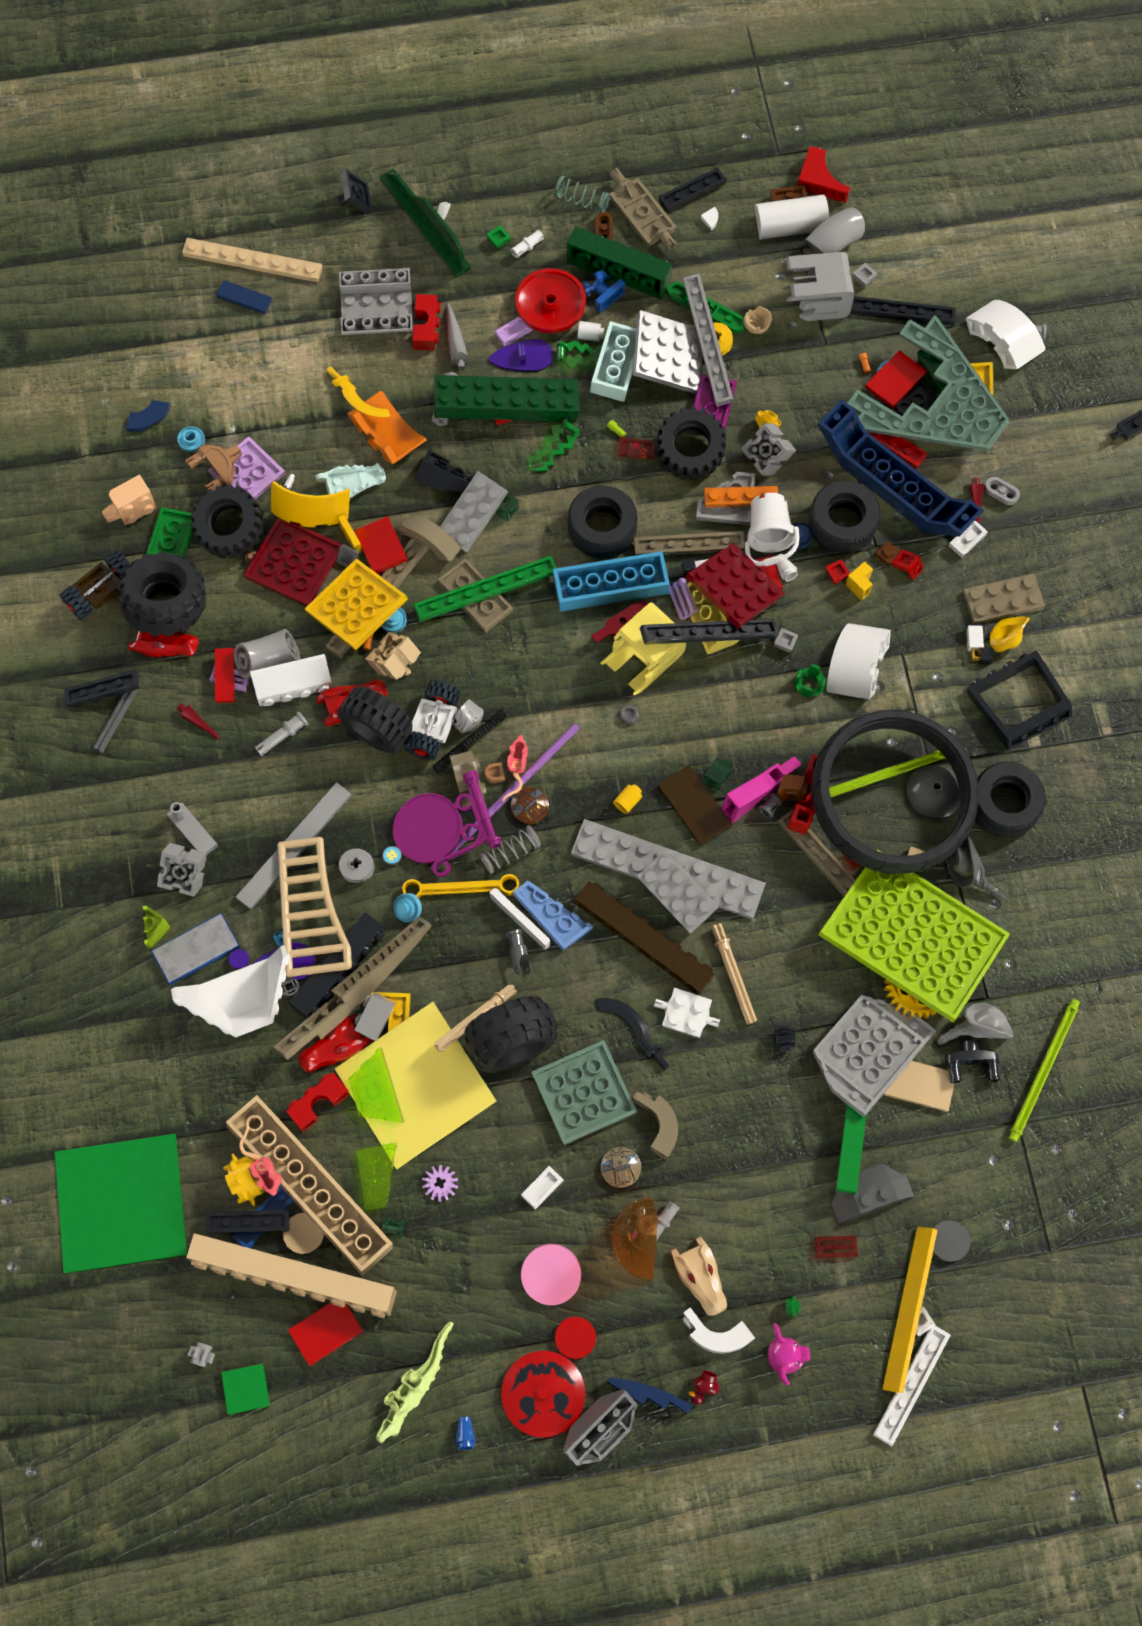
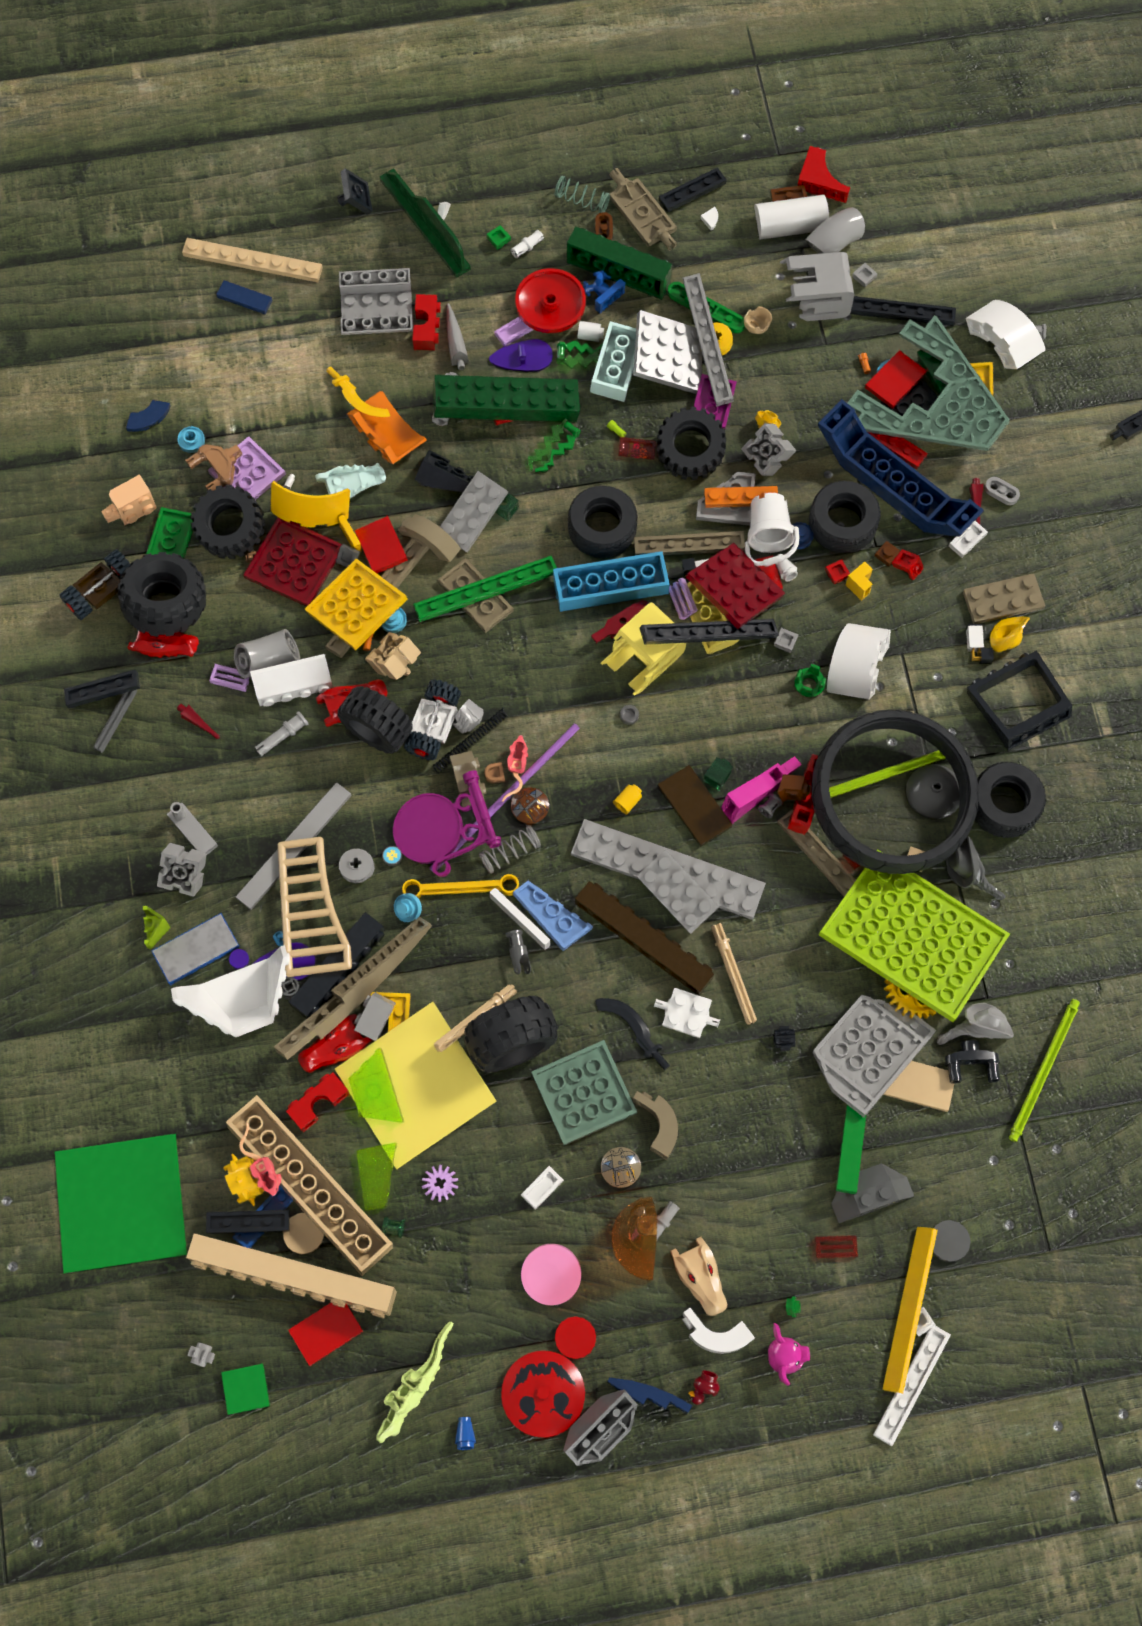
(224, 675): red tile -> none

